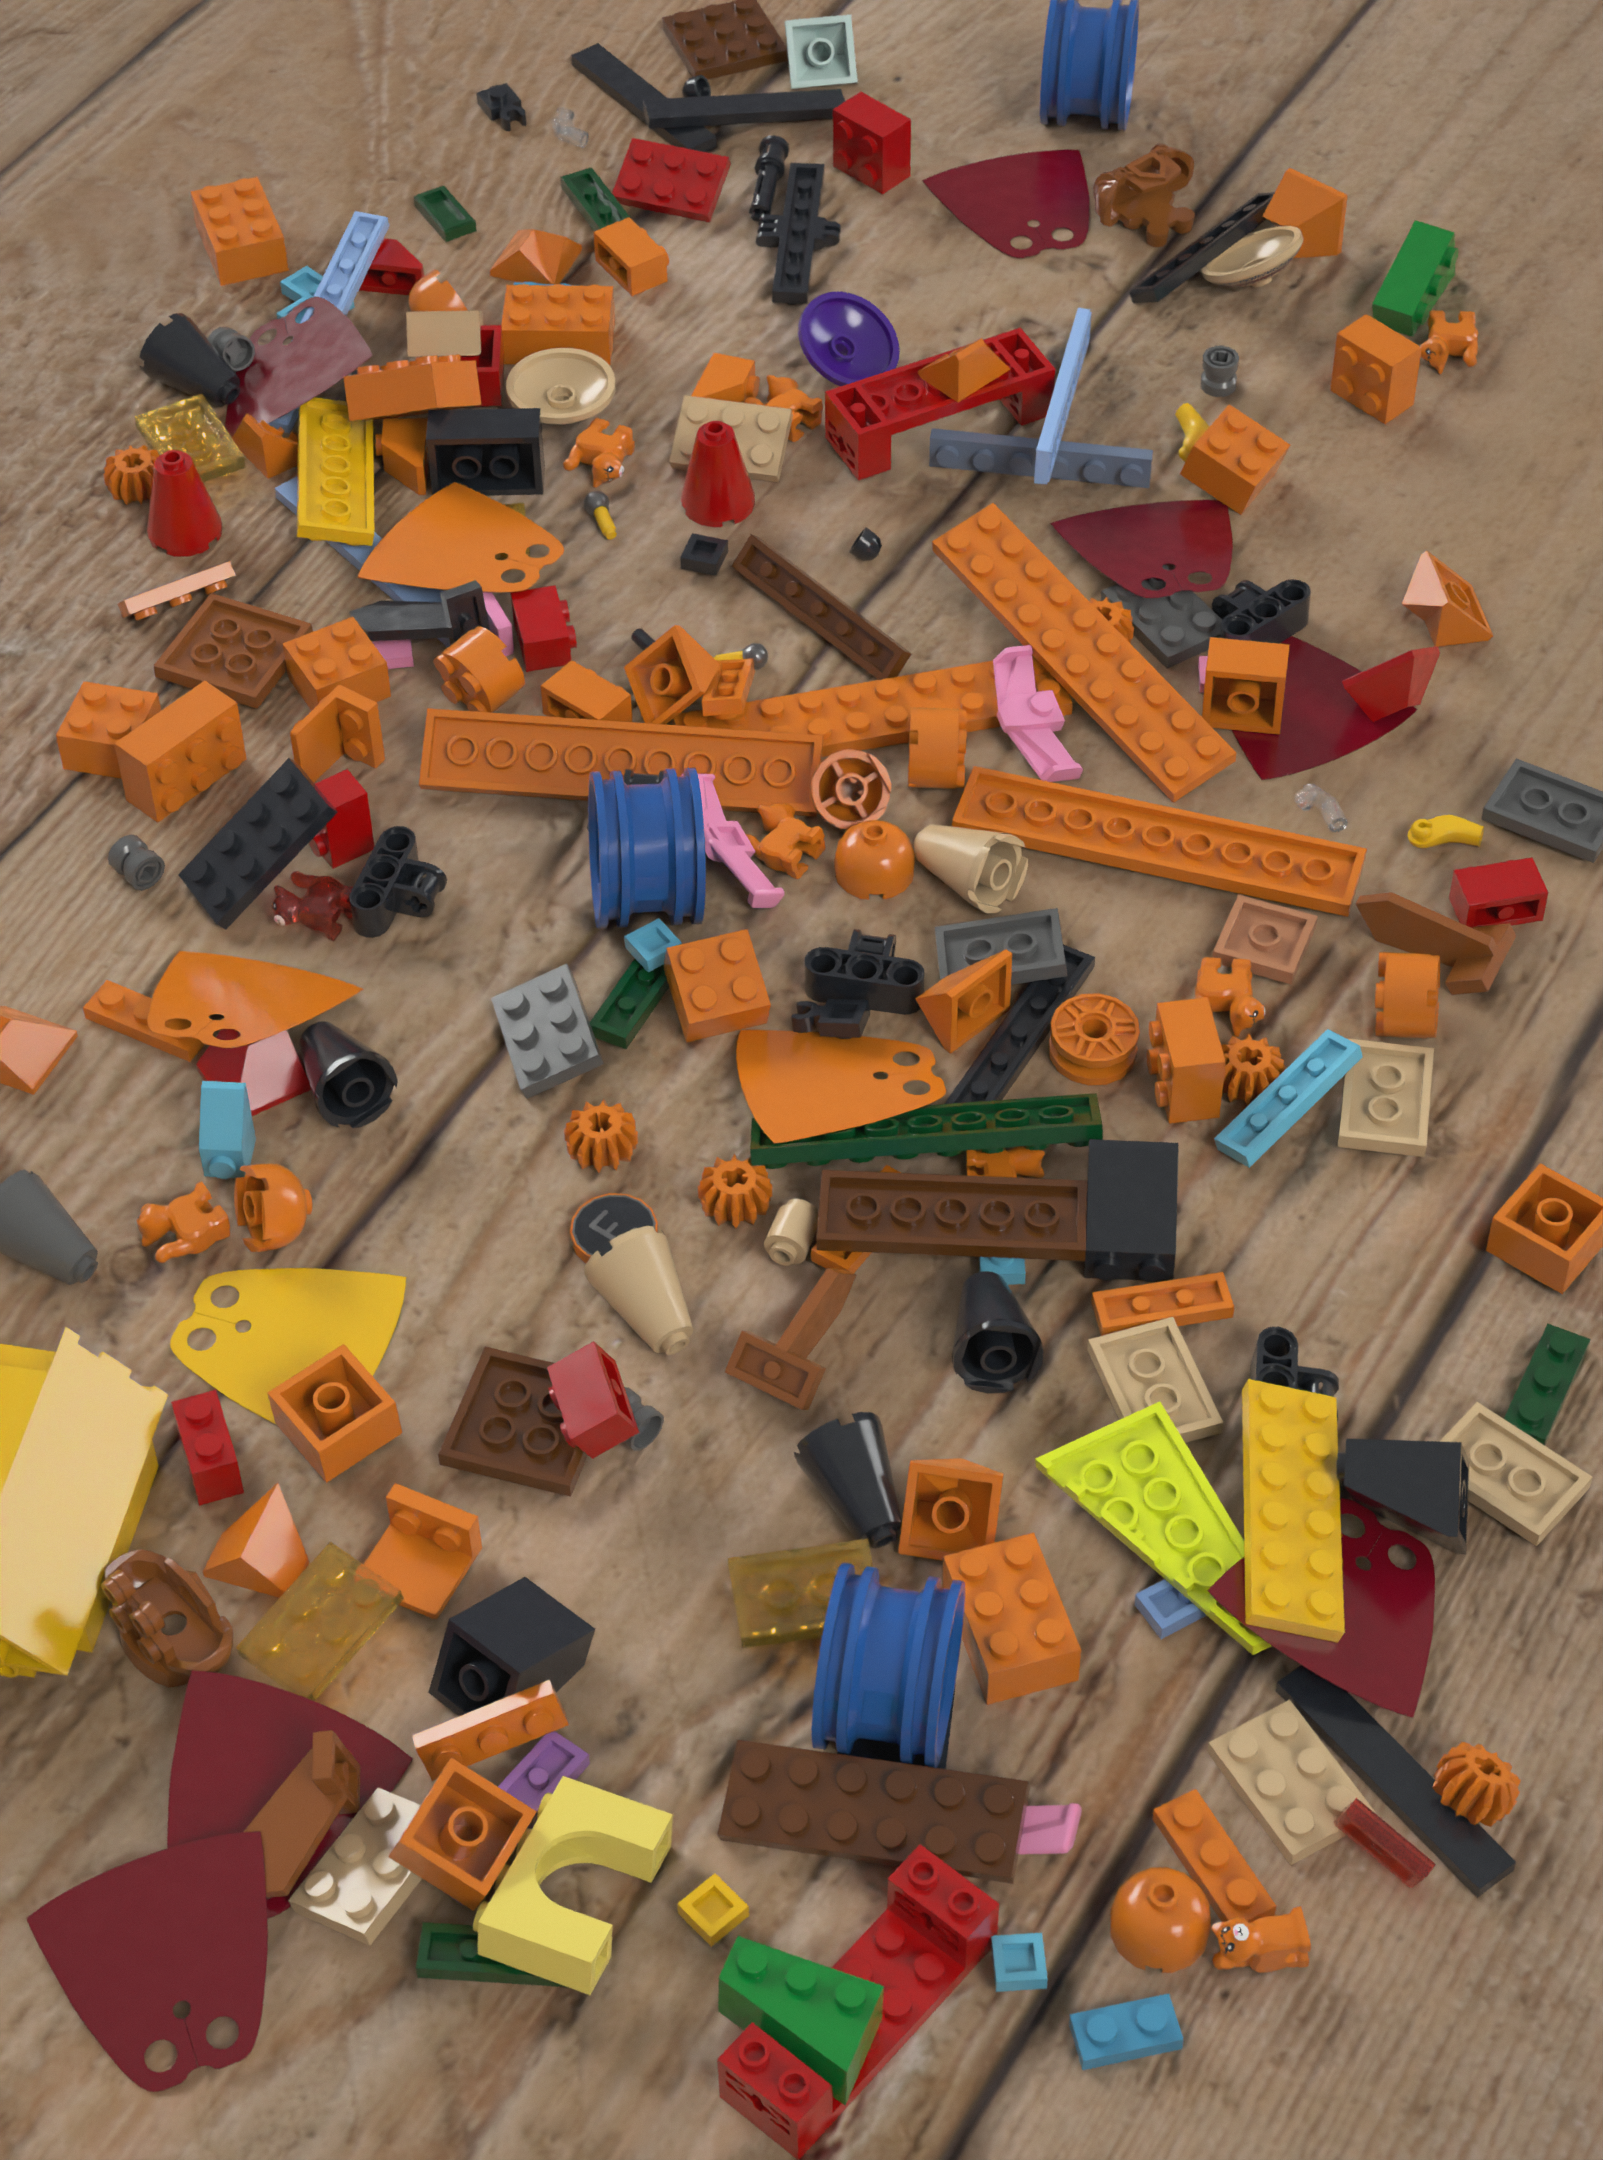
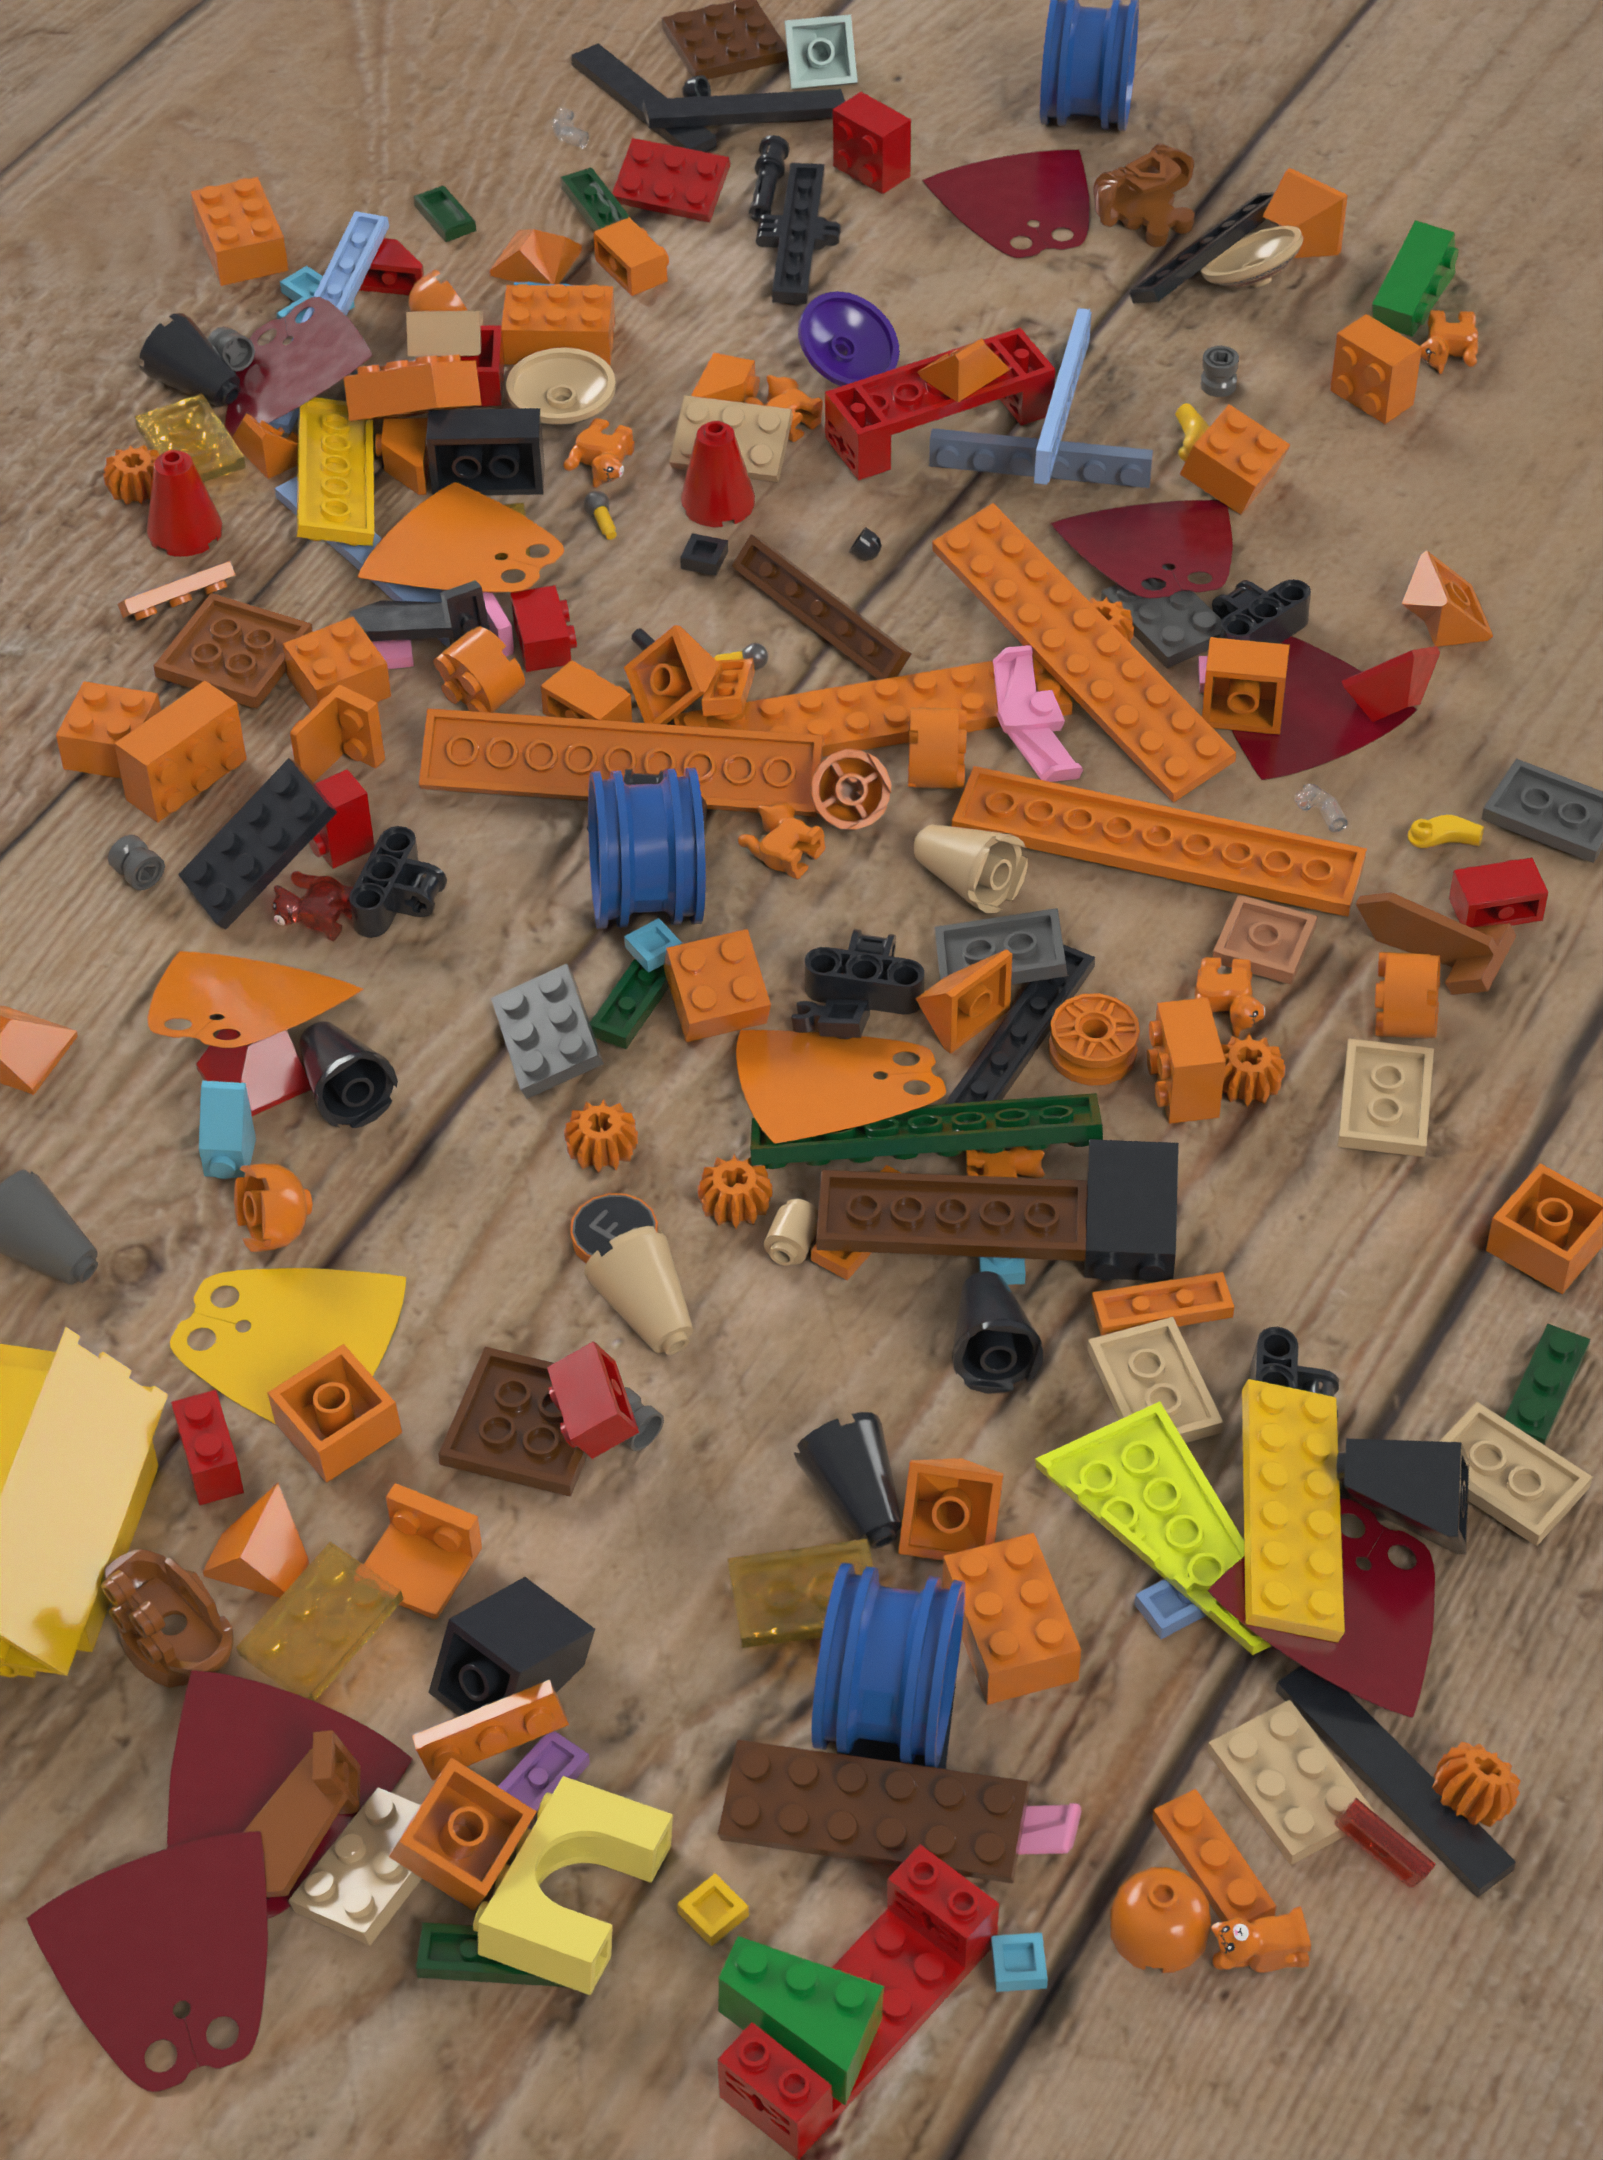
(128, 1013): orange plate -> none
(189, 1218): orange animal -> none
(502, 103): black plate -> none
(729, 844): bright pink plate -> none
(783, 1366): dark orange piece -> none
(874, 860): orange cylinder -> none
(1125, 2031): dark azure plate -> none
(1288, 1098): medium azure plate -> none

